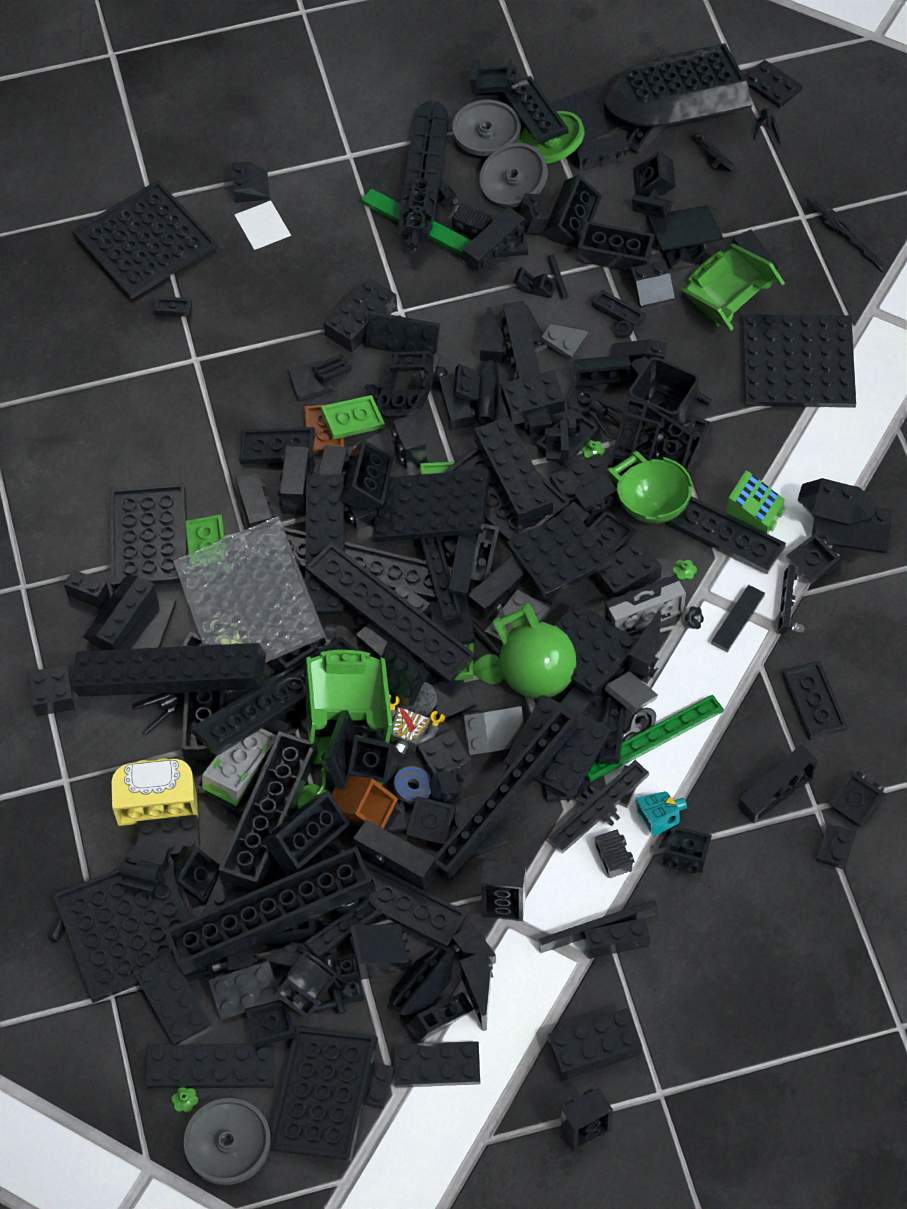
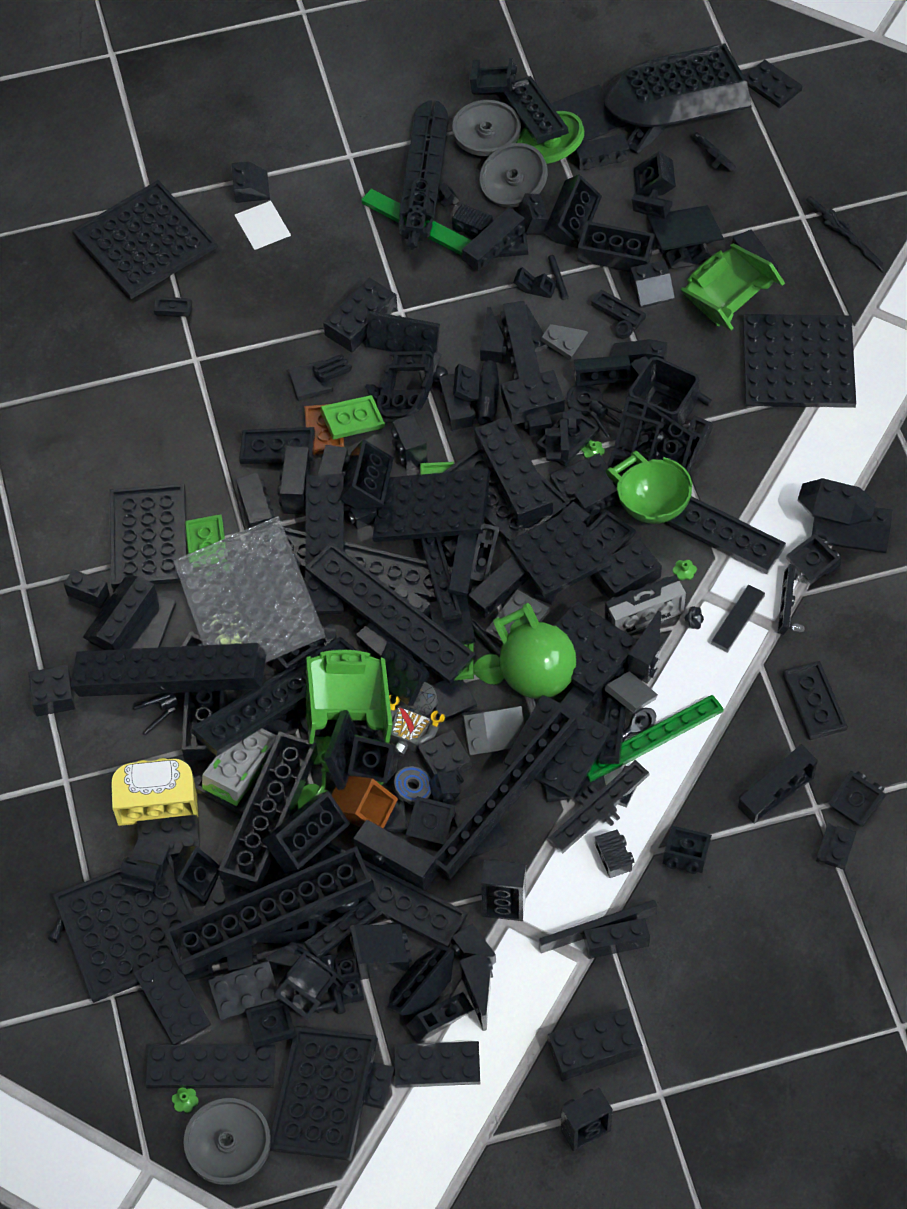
(659, 811): teal torso -> none
(756, 503): bright green slope -> none
(767, 118): black plant -> none

